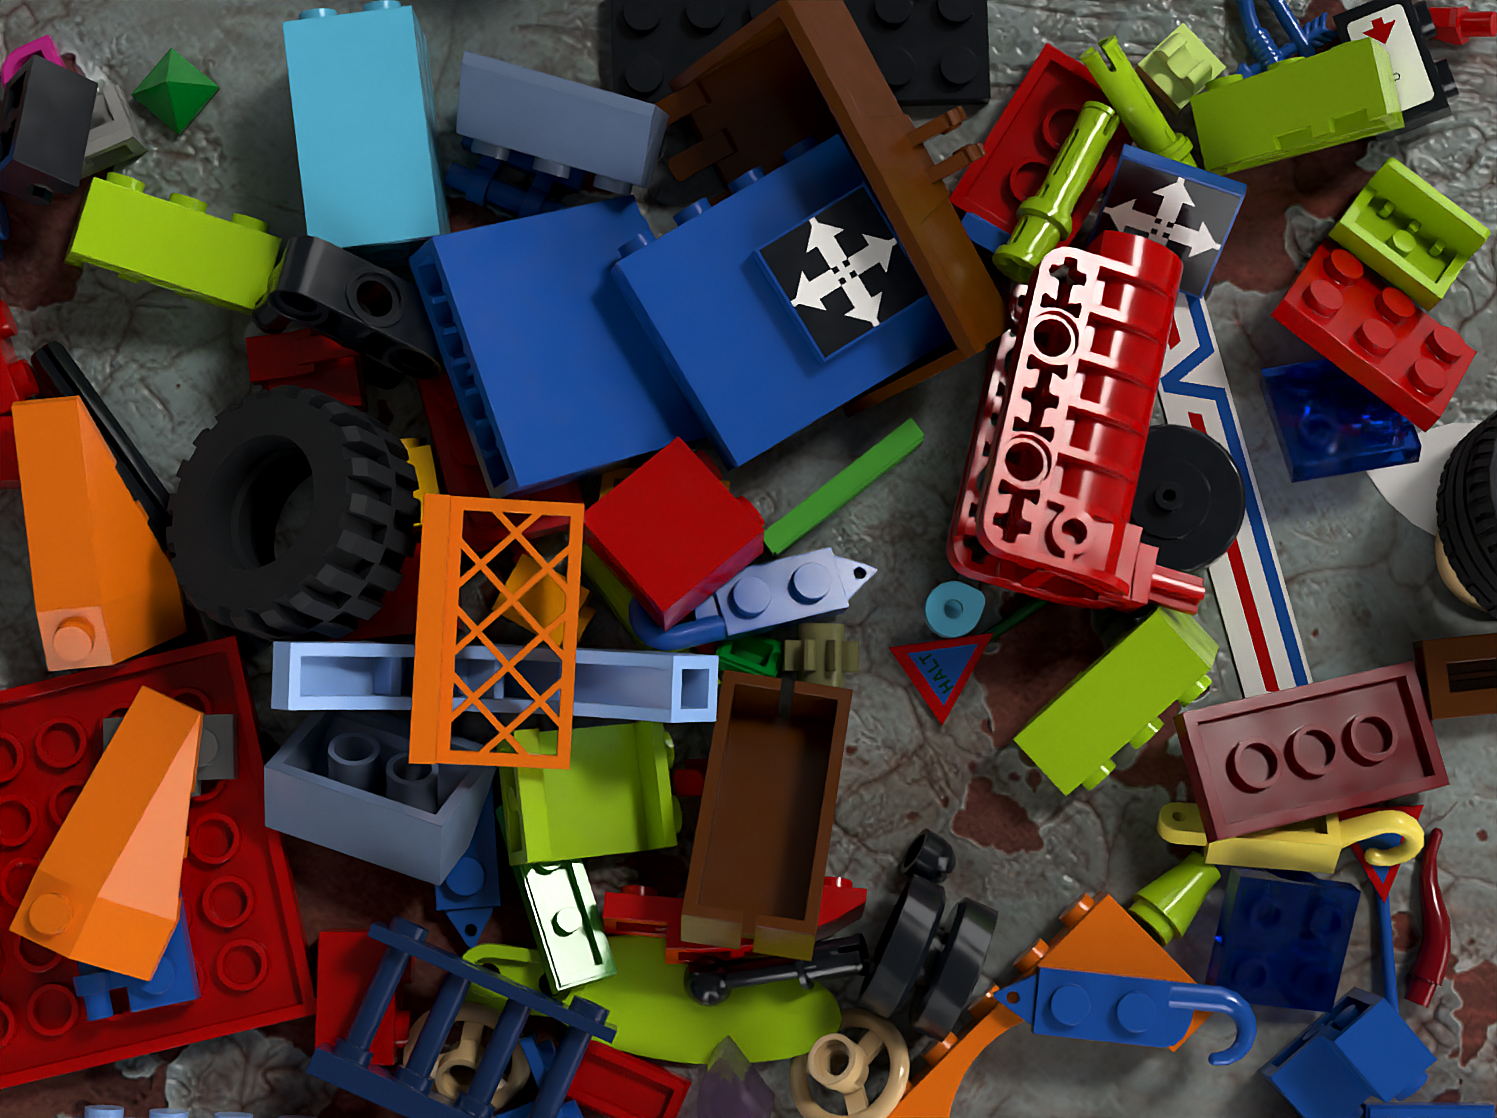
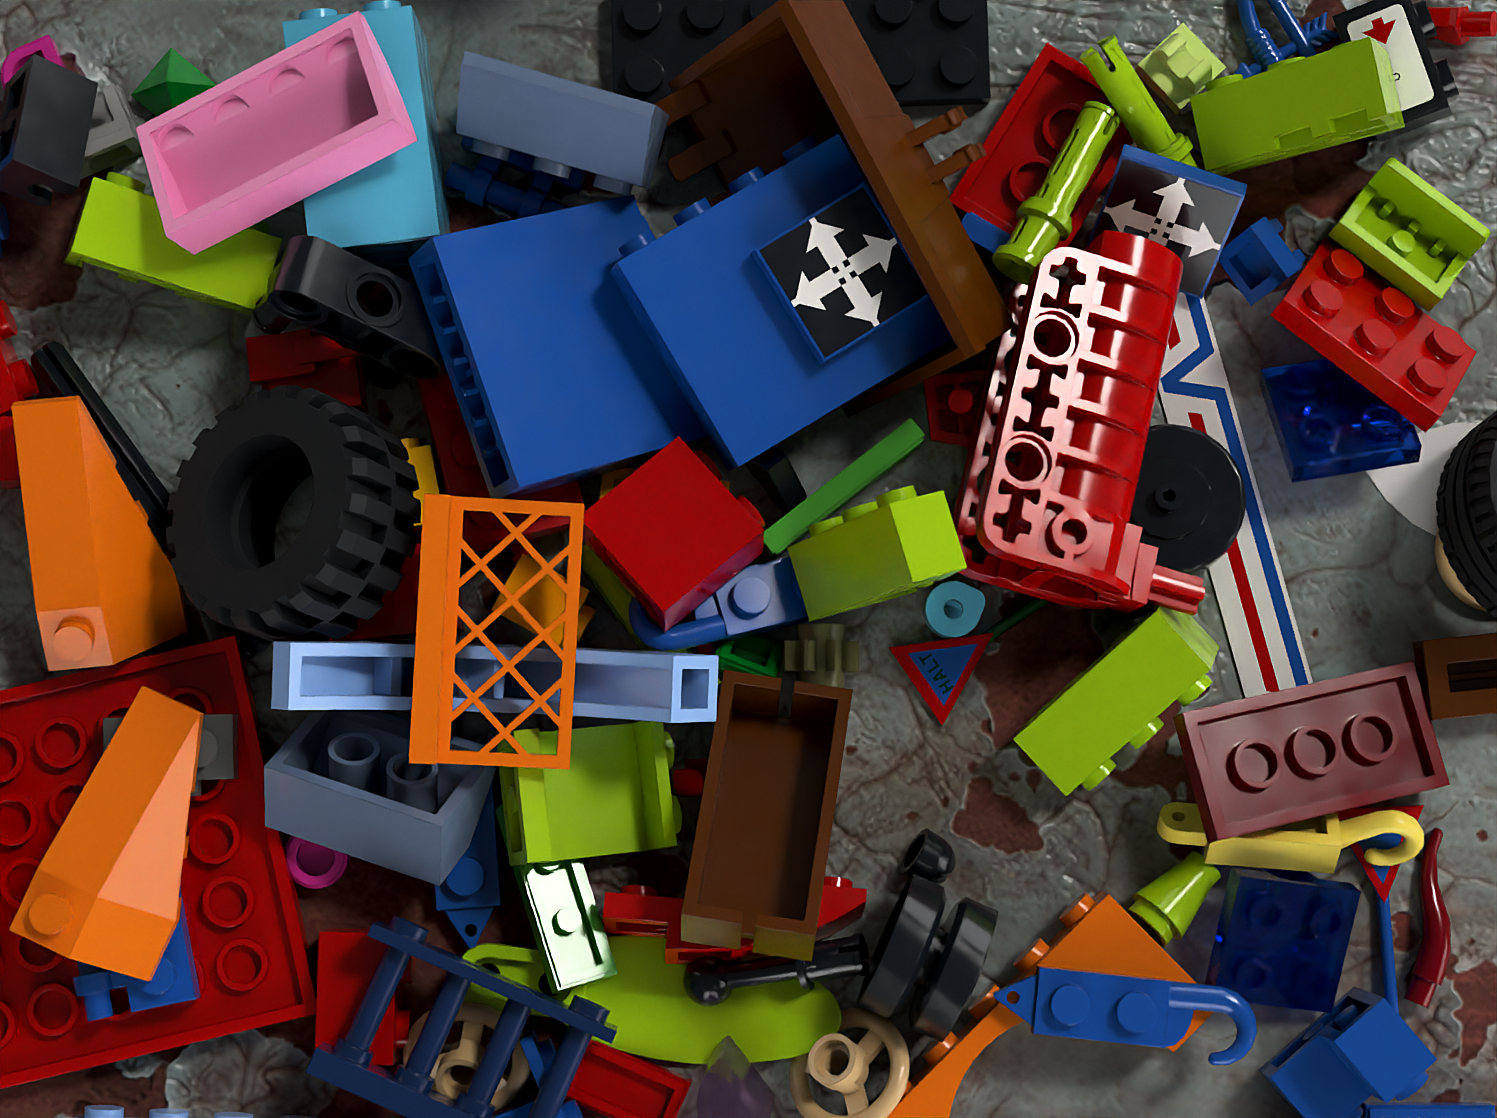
(274, 134): none -> bright pink slope
(315, 864): none -> dark pink tile
(778, 478): none -> black tile
(876, 552): none -> lime wedge
(953, 406): none -> red piece
(1260, 260): none -> blue tile

